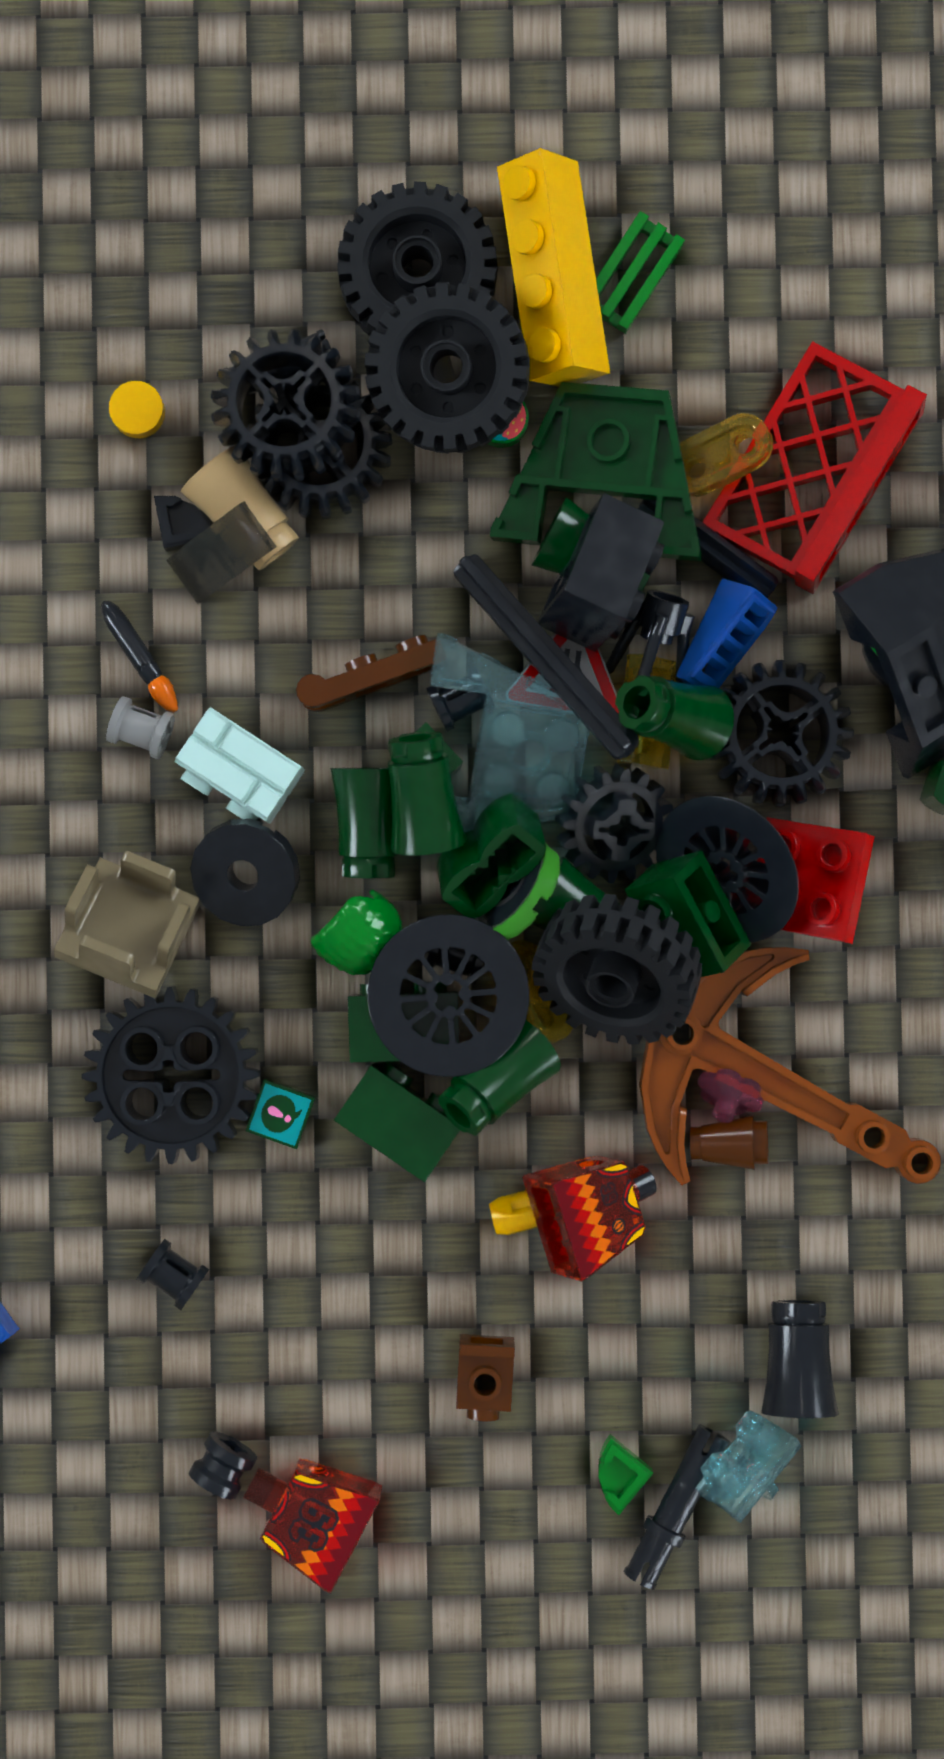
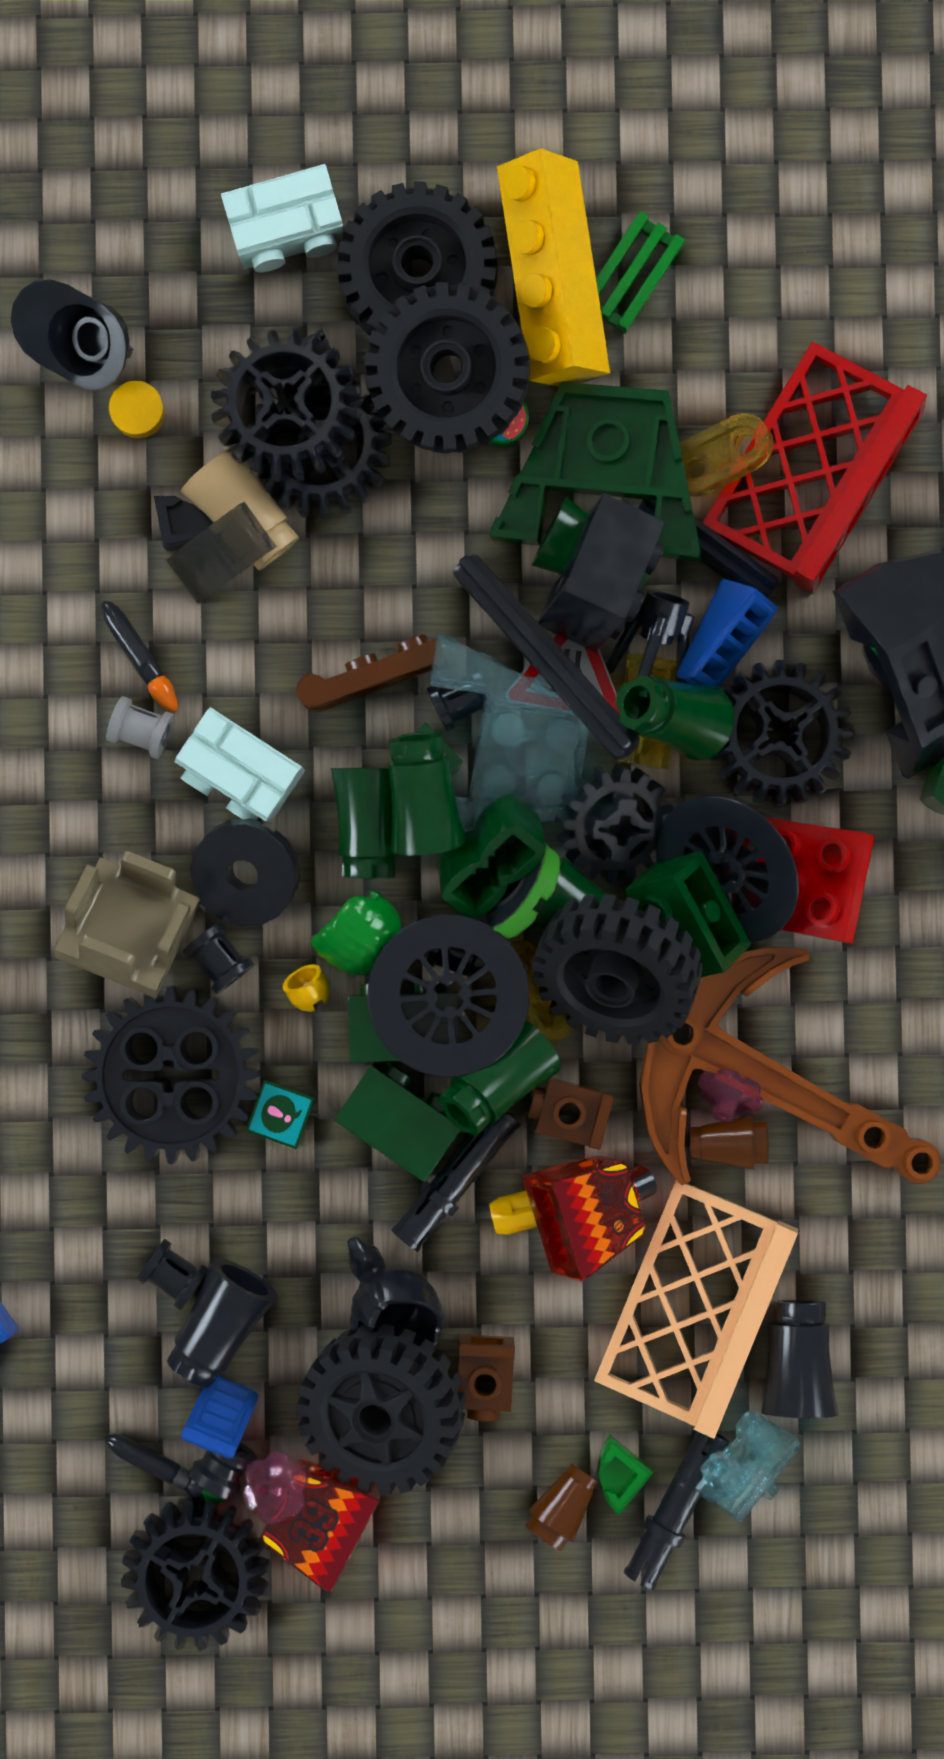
(71, 333): none -> black piece
(158, 1466): none -> black piece
(176, 1564): none -> black gear
(218, 958): none -> black bush
(219, 1321): none -> black plant
(220, 1417): none -> blue slope
(284, 218): none -> light aqua brick
(284, 1486): none -> clear pink plant
(307, 987): none -> yellow hinge
(358, 1437): none -> black wheel
(392, 1296): none -> black hair
(450, 1184): none -> black pin
(562, 1507): none -> reddish brown cone
(592, 1119): none -> reddish brown brick
(739, 1328): none -> light nougat fence

